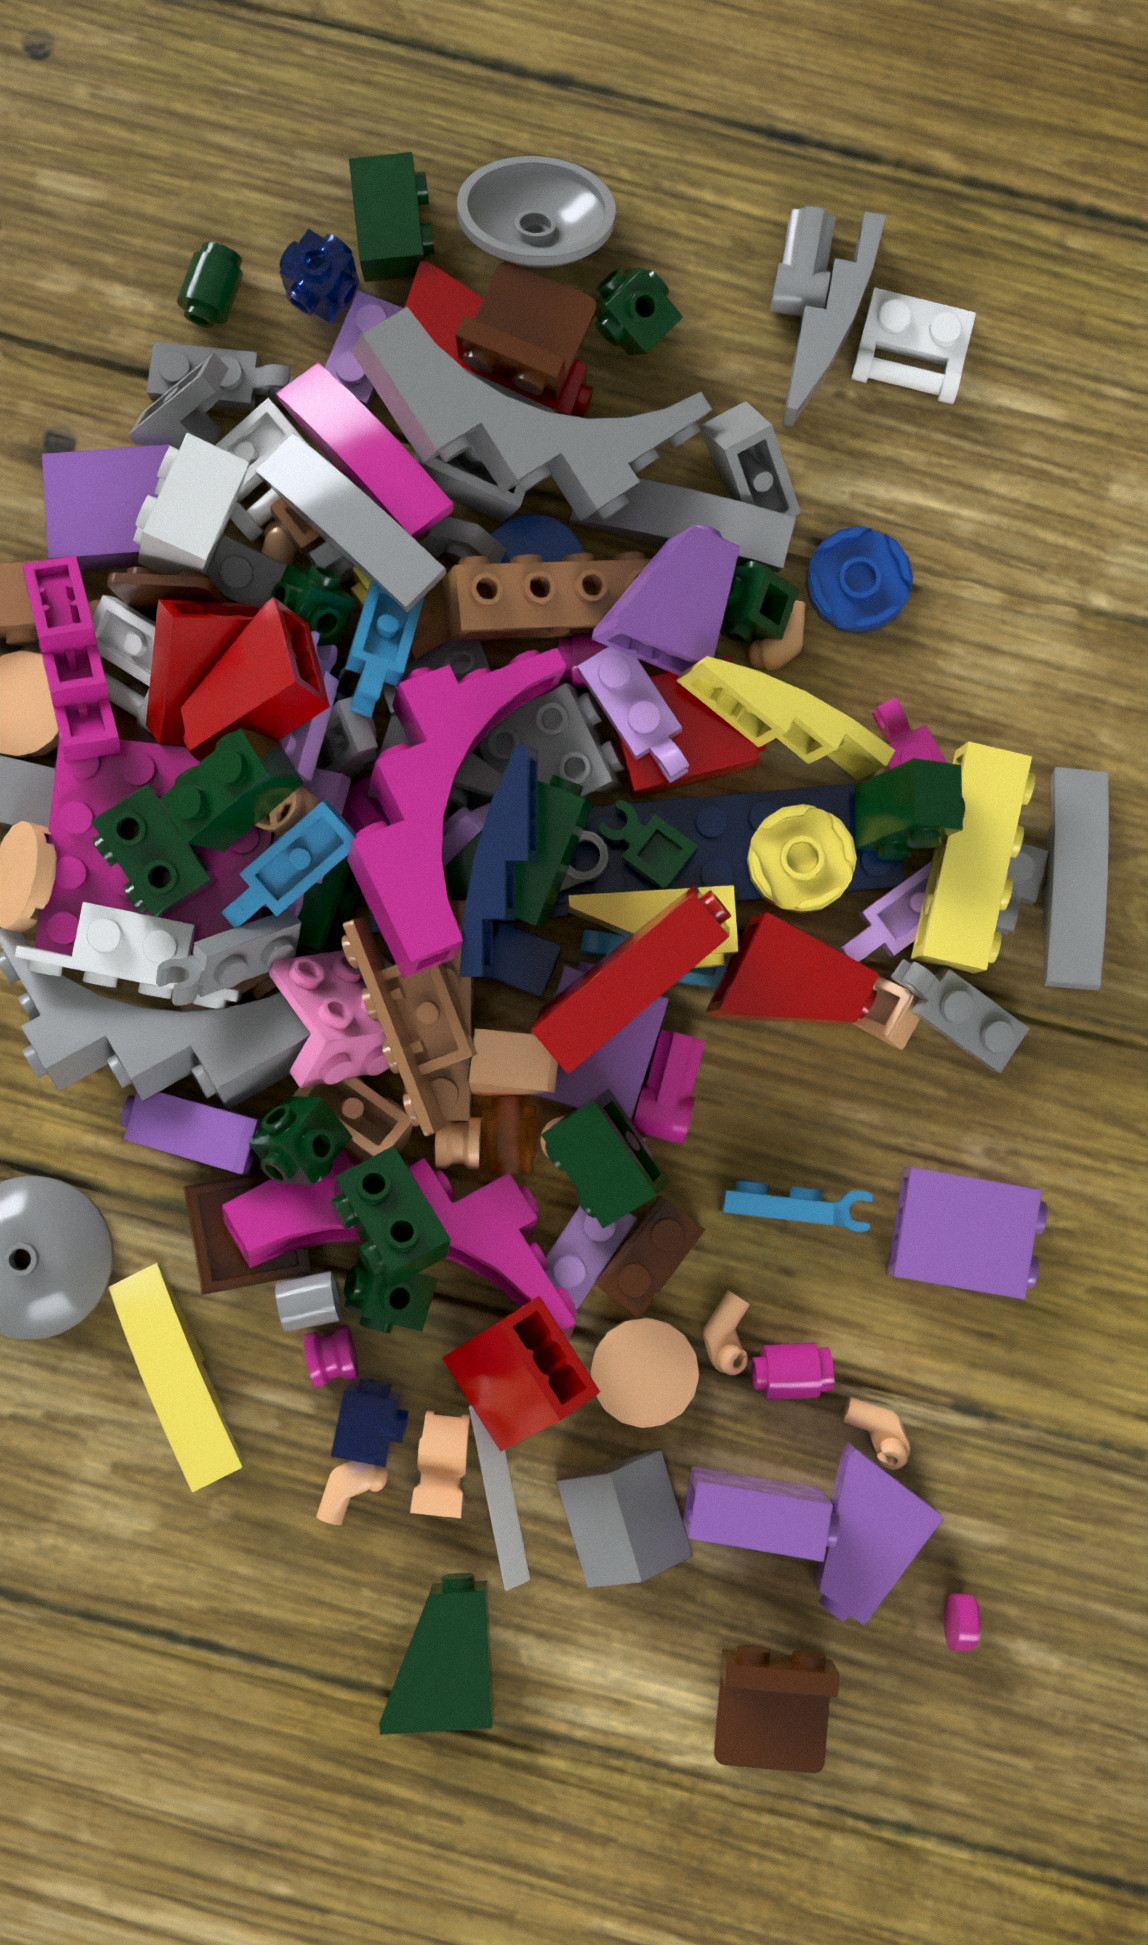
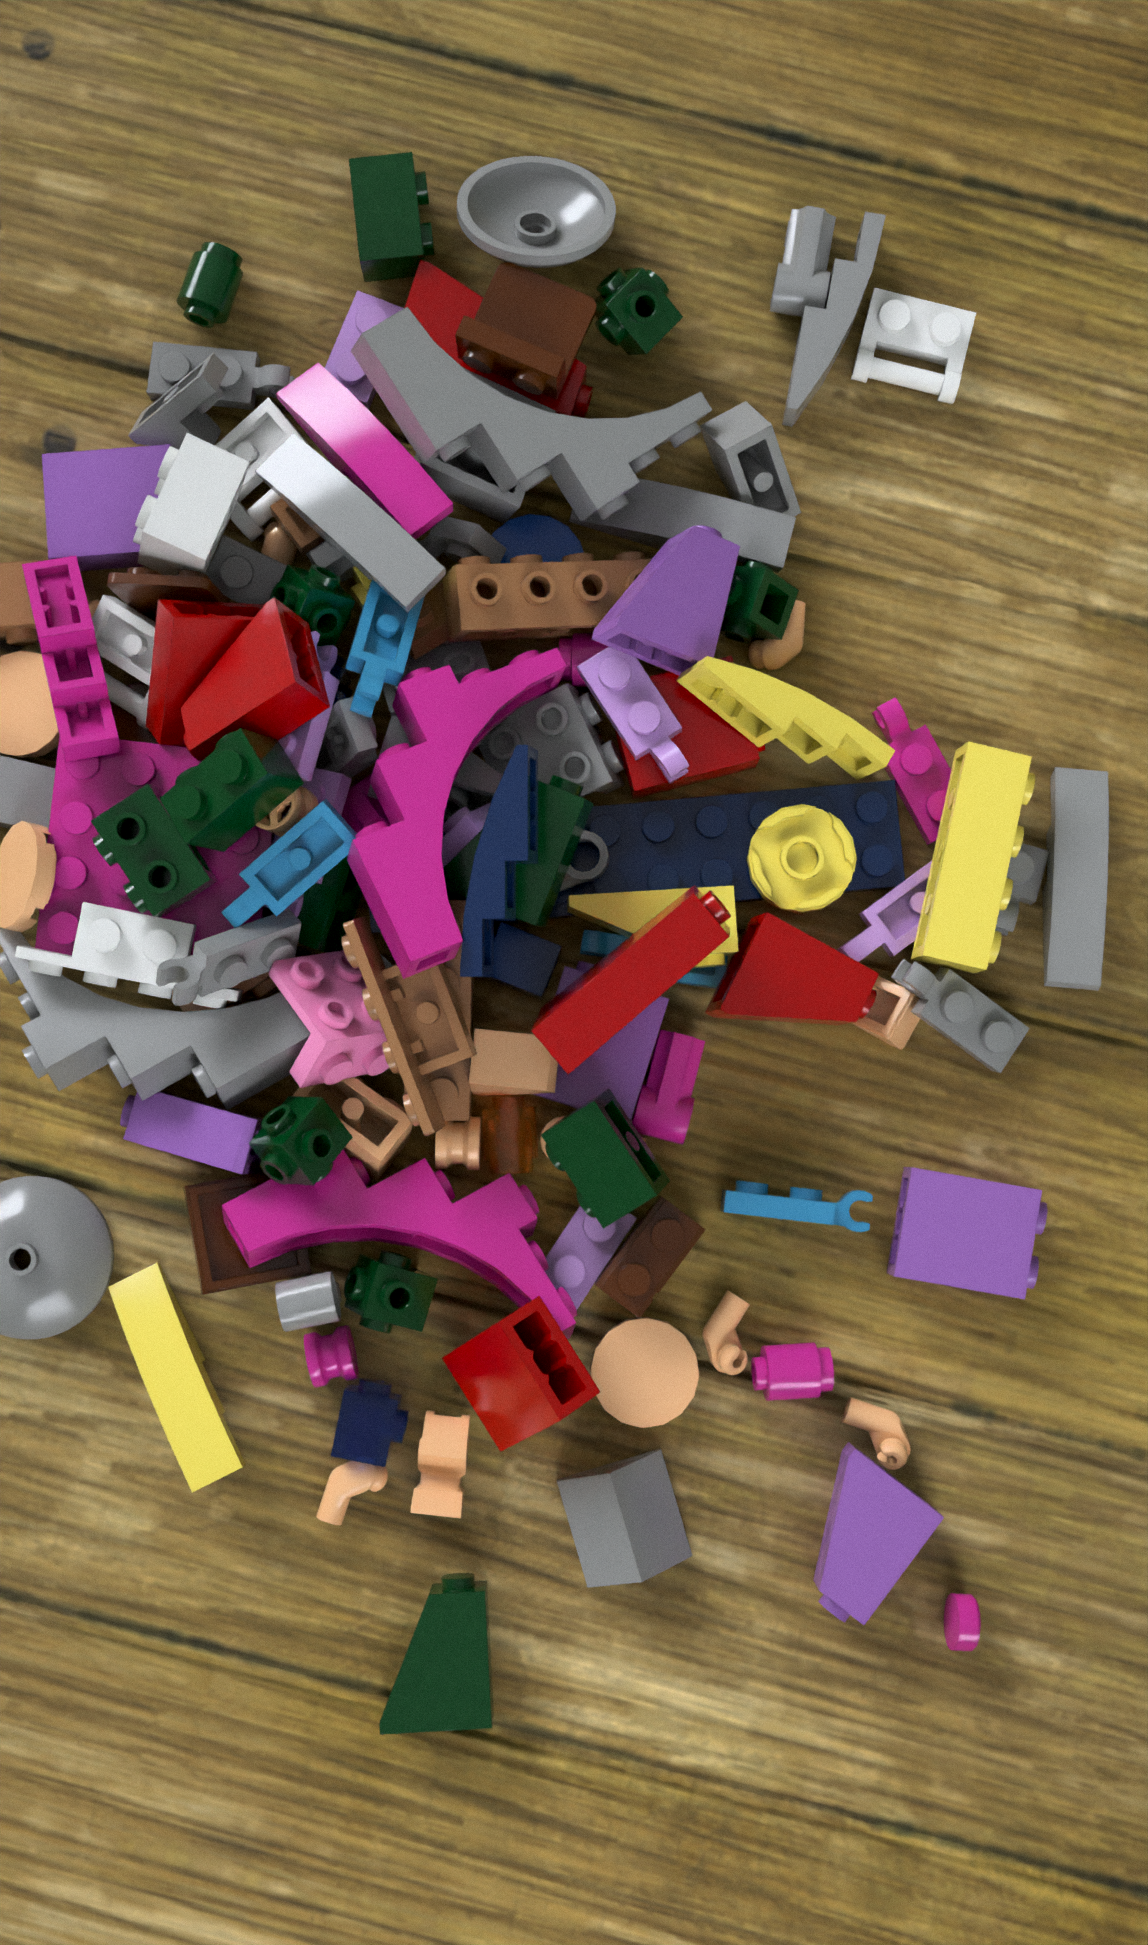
(323, 289): clear blue brick -> none
(390, 1217): dark green brick -> none
(501, 1507): white sticker -> none
(654, 849): dark green plate -> none
(759, 1514): medium lavender brick -> none
(774, 1709): reddish brown bracket -> none
(859, 580): blue tile -> none
(909, 808): dark green brick -> none

